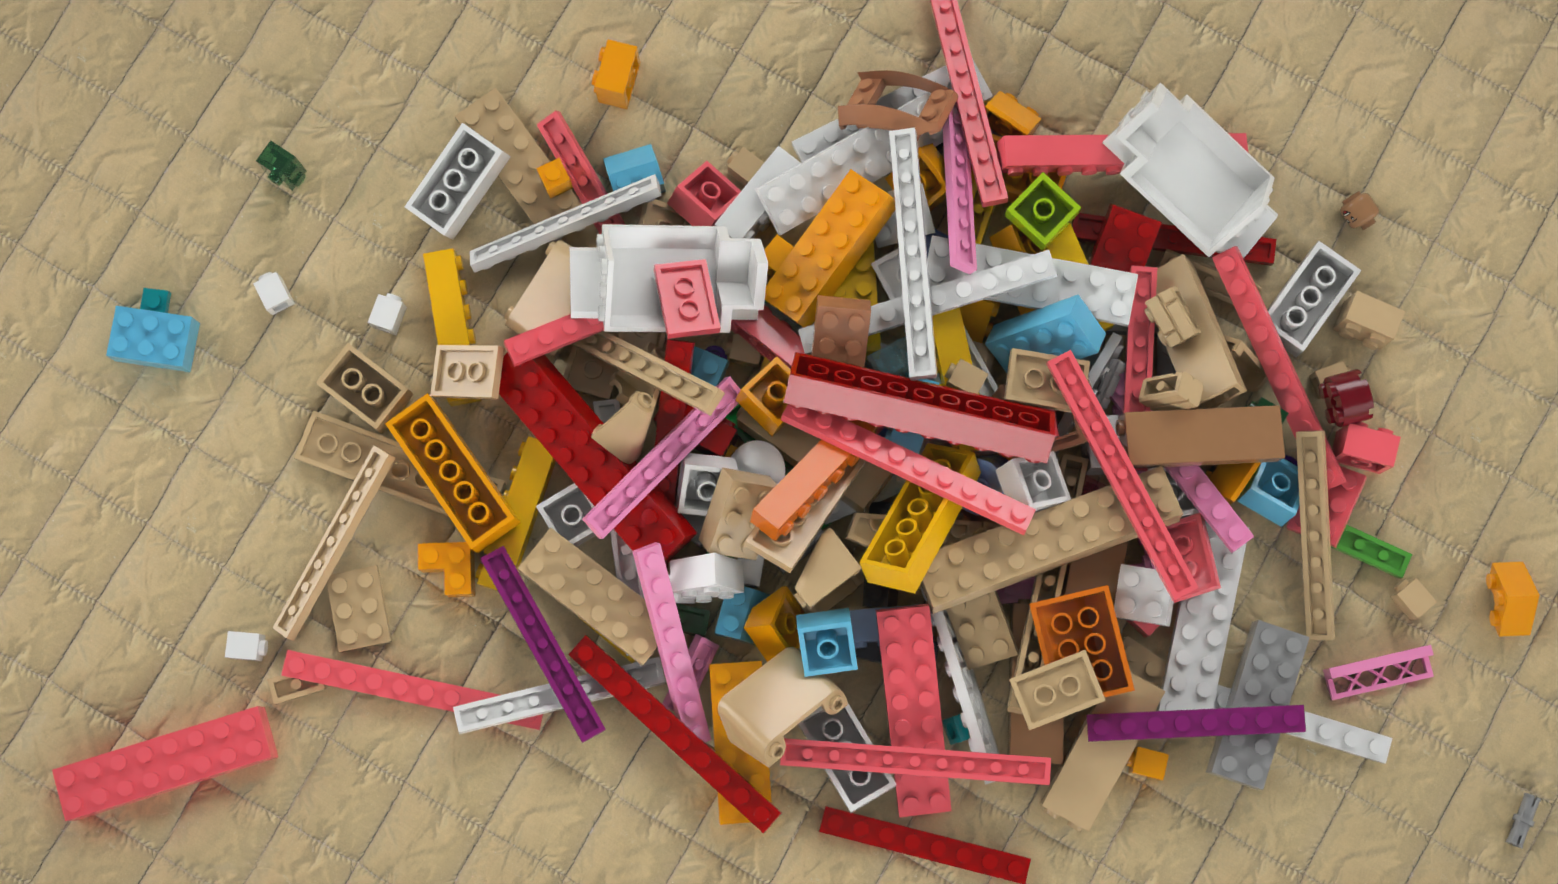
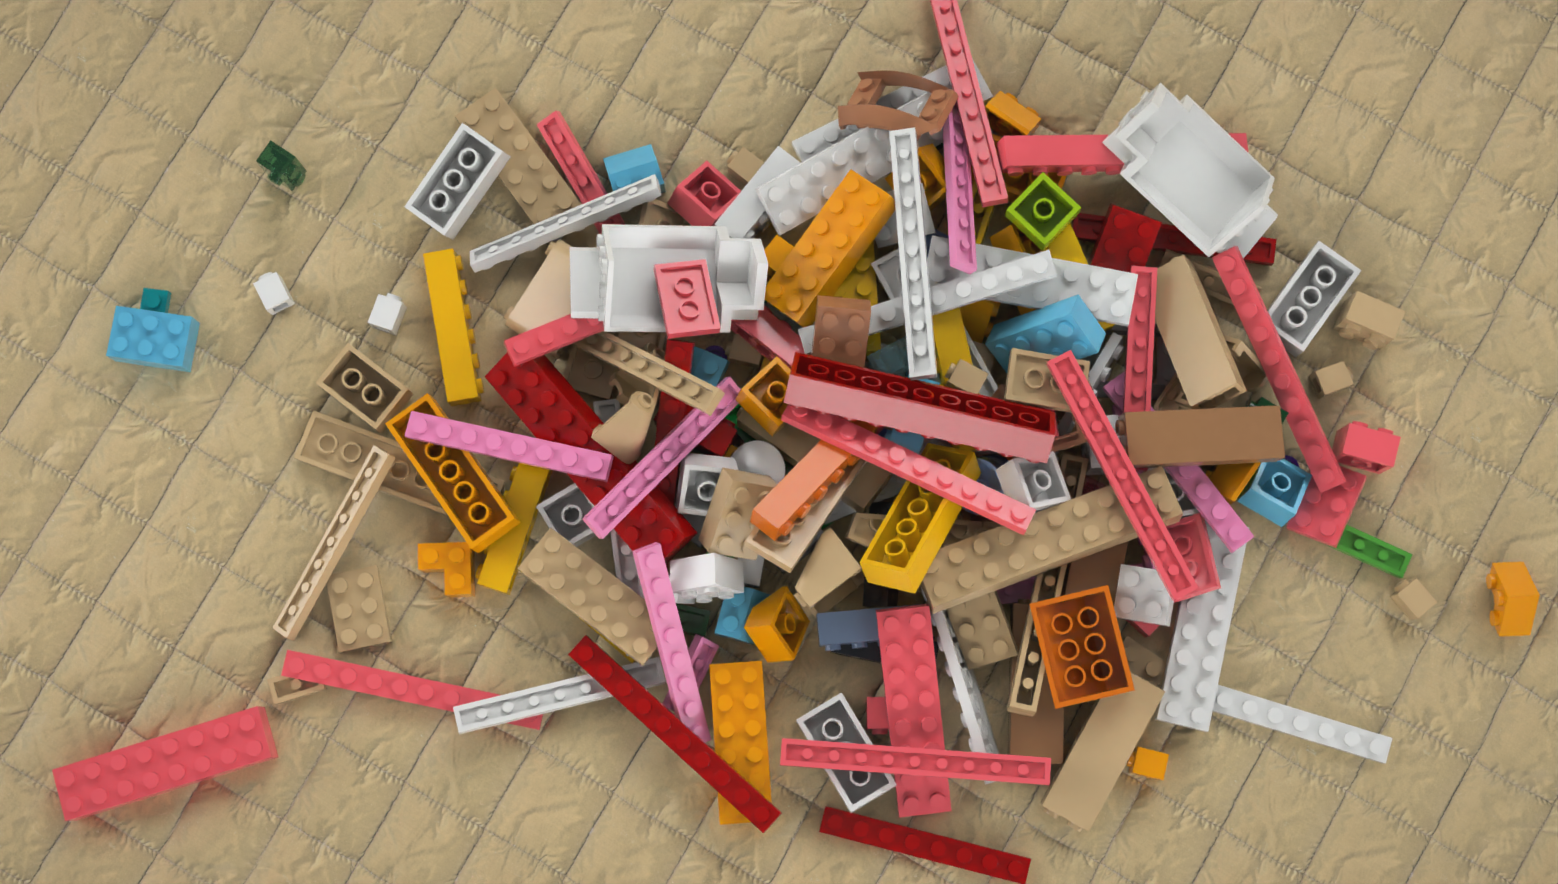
(246, 646): white brick -> none
(467, 371): tan plate -> none
(509, 446): none -> bright pink plate
(543, 644): magenta plate -> none
(554, 178): light orange brick -> none
(616, 73): light orange brick -> none
(773, 703): tan windscreen -> none
(826, 642): medium azure slope -> none
(876, 715): none -> coral brick
(955, 730): teal plate -> none
(1057, 690): tan plate -> none
(1110, 382): light grey axle -> none
(1171, 317): tan brick -> none
(1171, 392): tan brick -> none
(1196, 723): magenta plate -> none
(1262, 679): light grey brick -> none
(1315, 535): tan plate -> none
(1346, 398): dark red brick -> none
(1359, 210): medium nougat head -> none
(1377, 662): bright pink fence -> none
(1523, 820): light grey pin -> none

